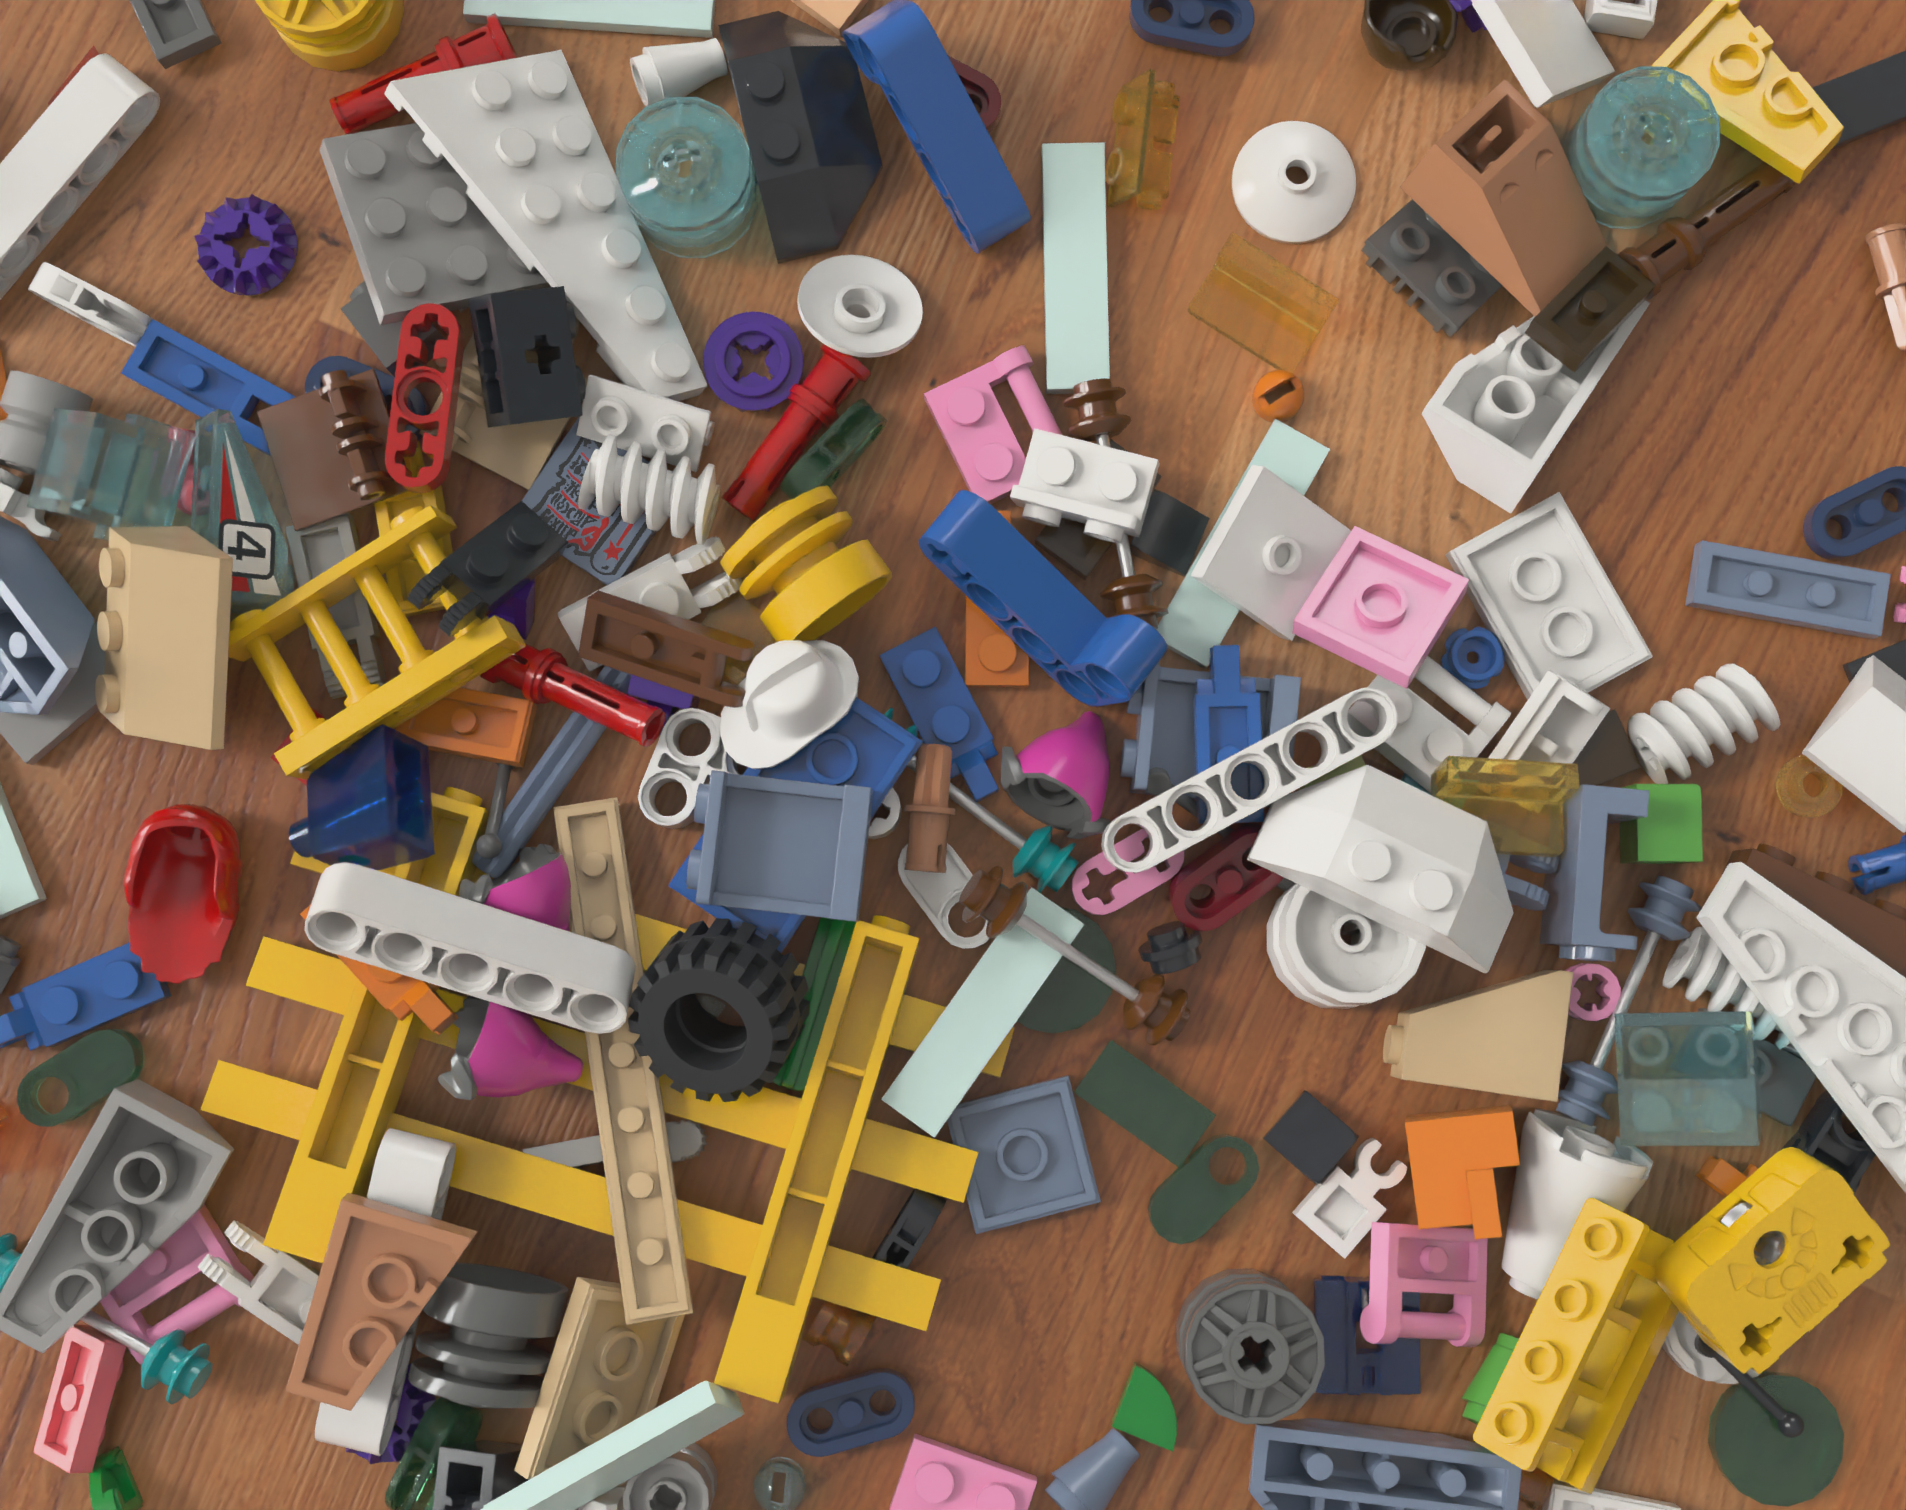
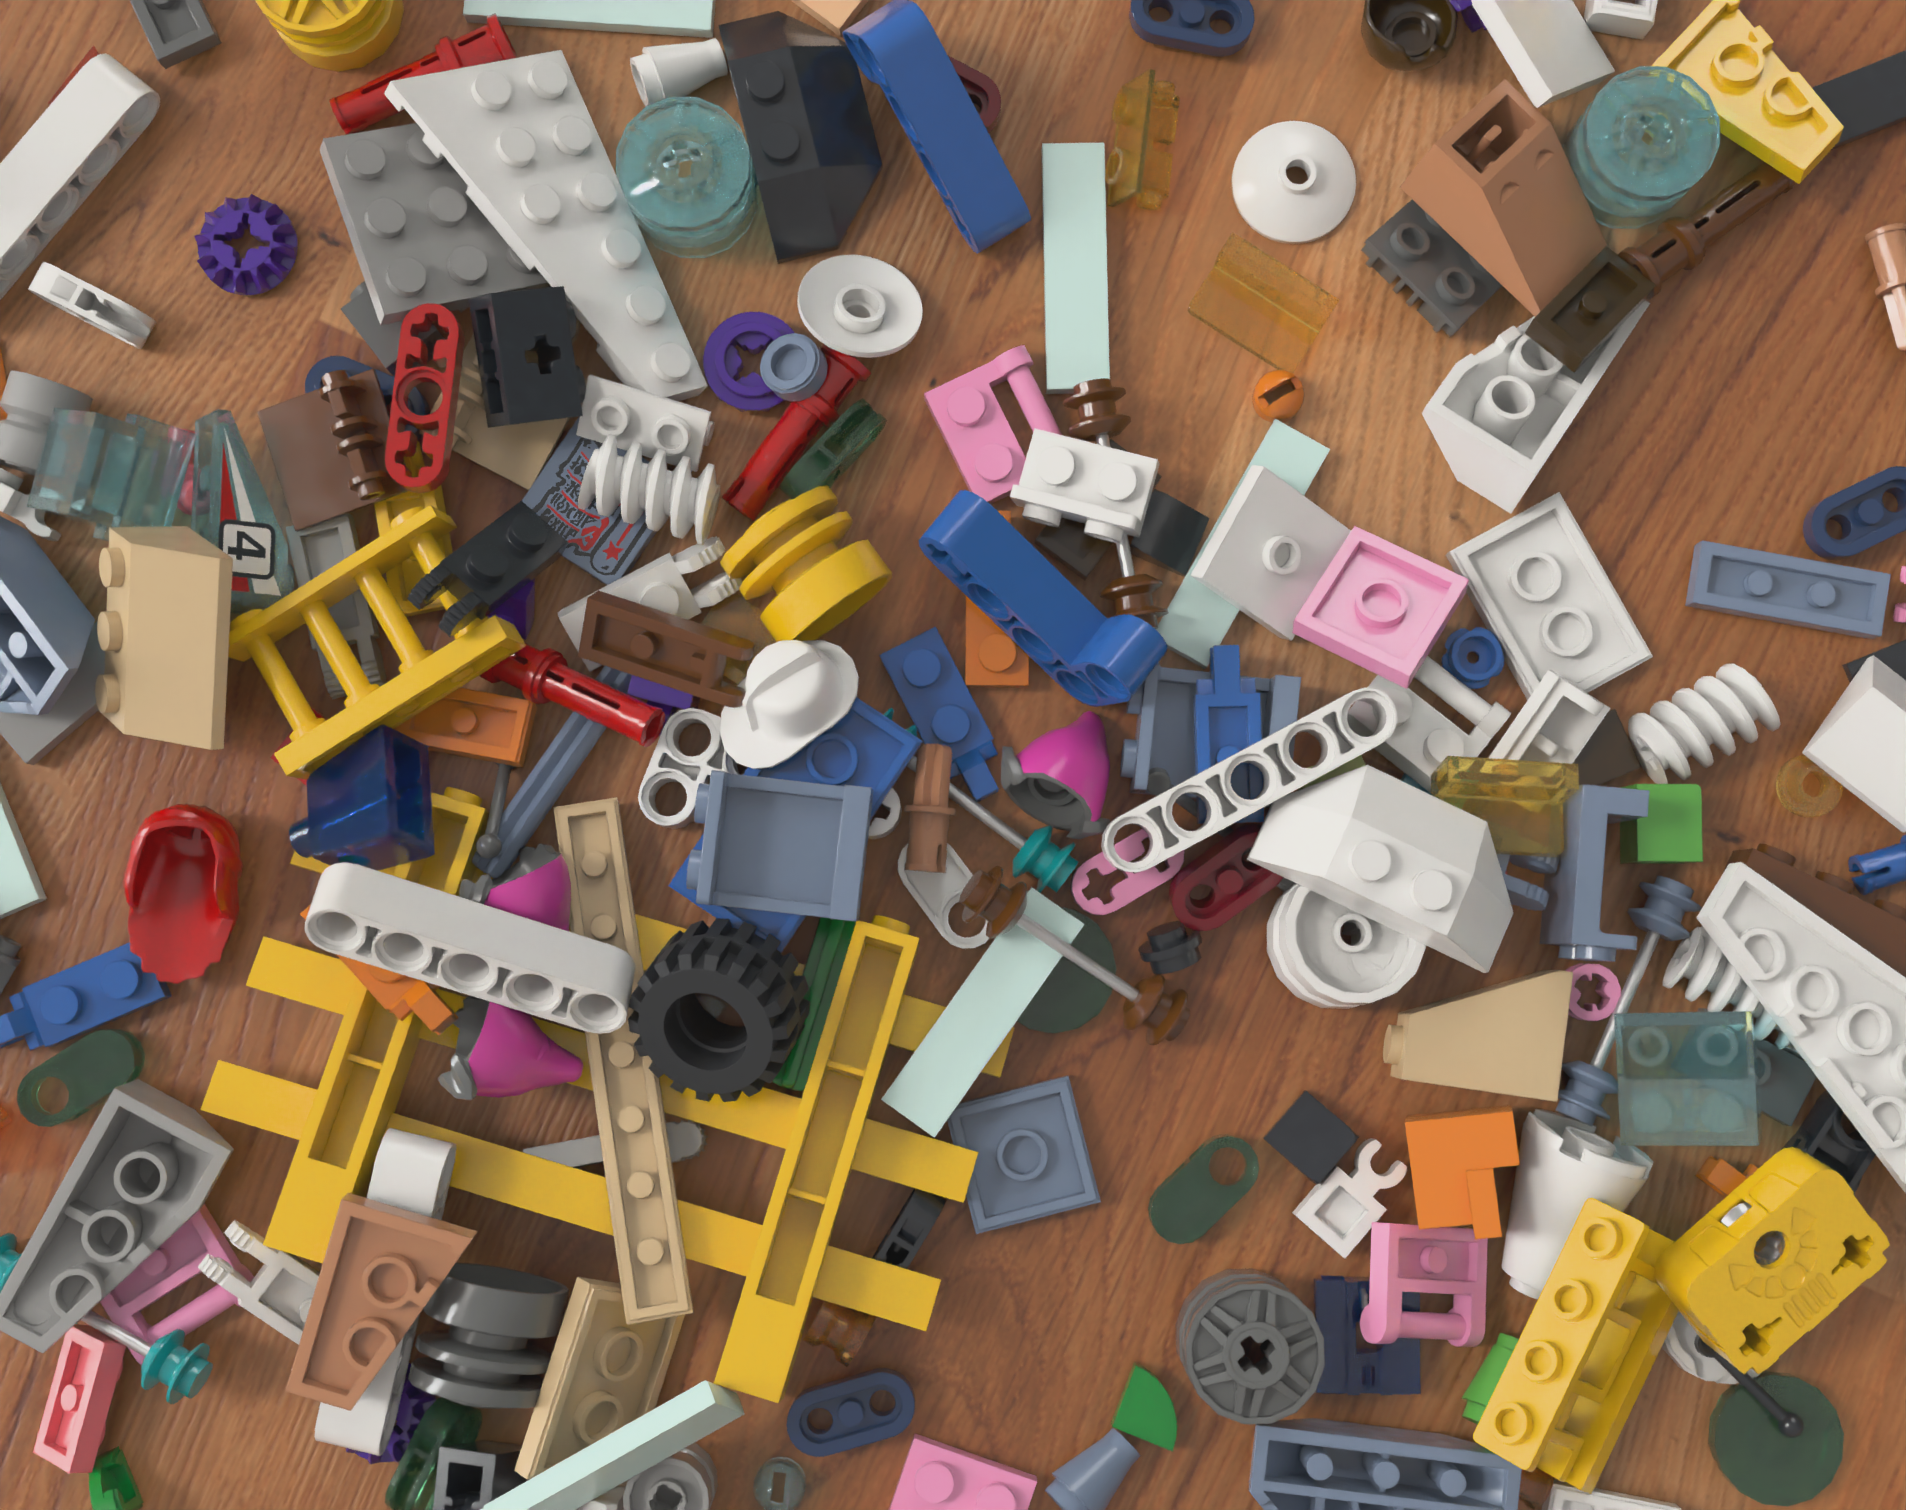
(200, 380): blue plate -> none
(793, 367): none -> sand blue tile
(1144, 1103): clear green tile -> none

